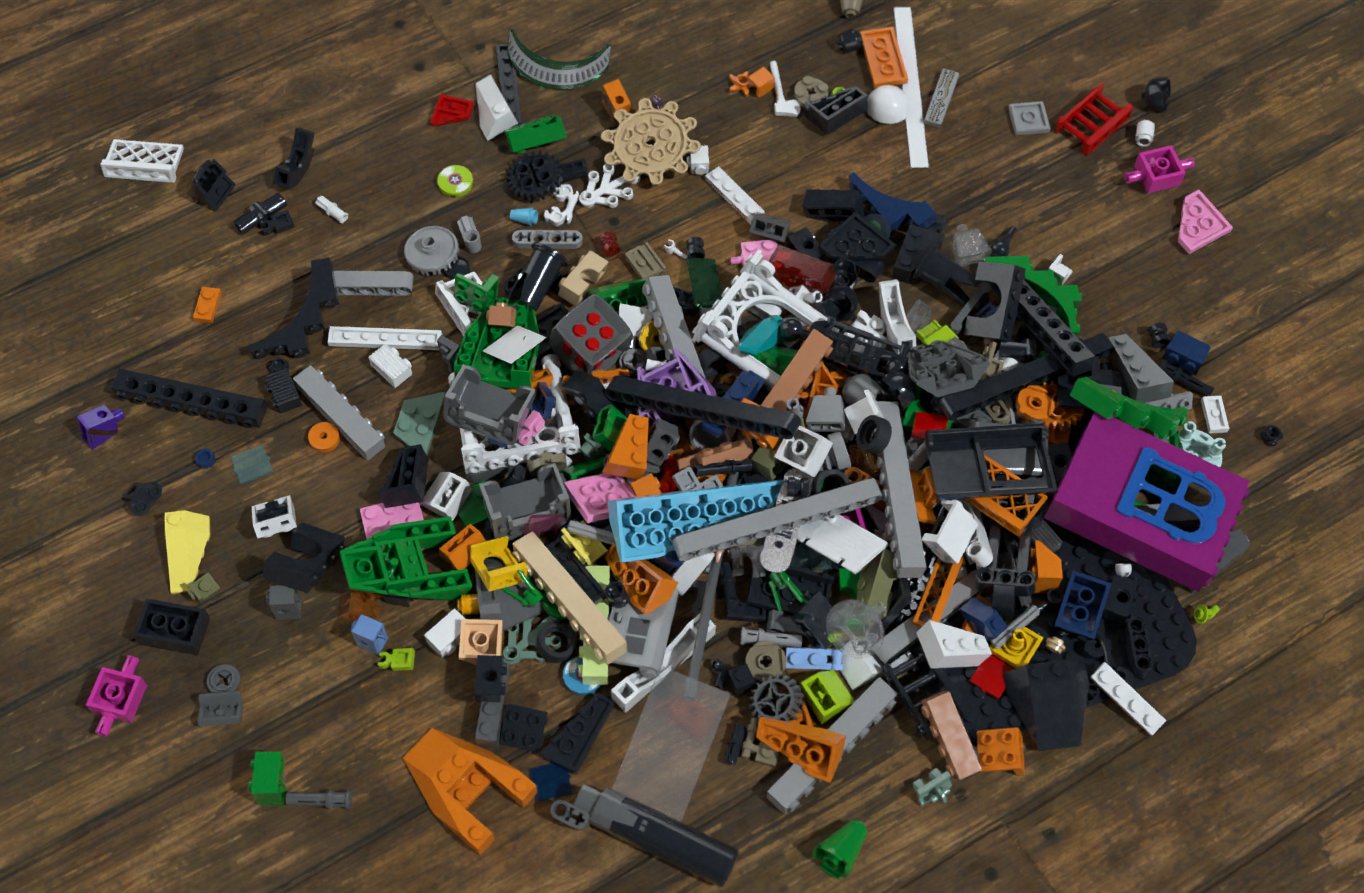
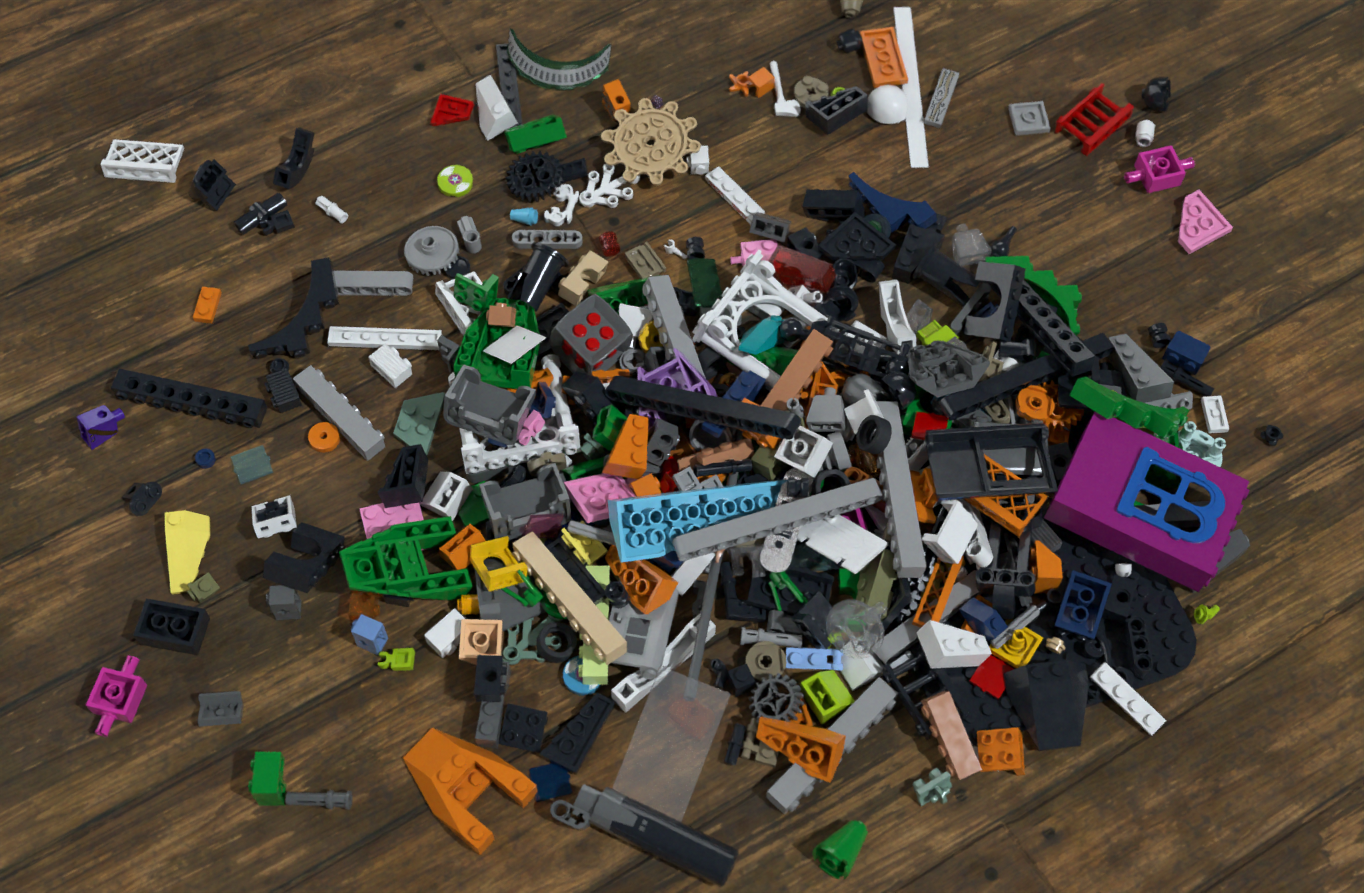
(225, 671): dark grey gear -> none
(652, 364): white pin -> none
(874, 323): white plate -> none
(1060, 271): white panel -> none

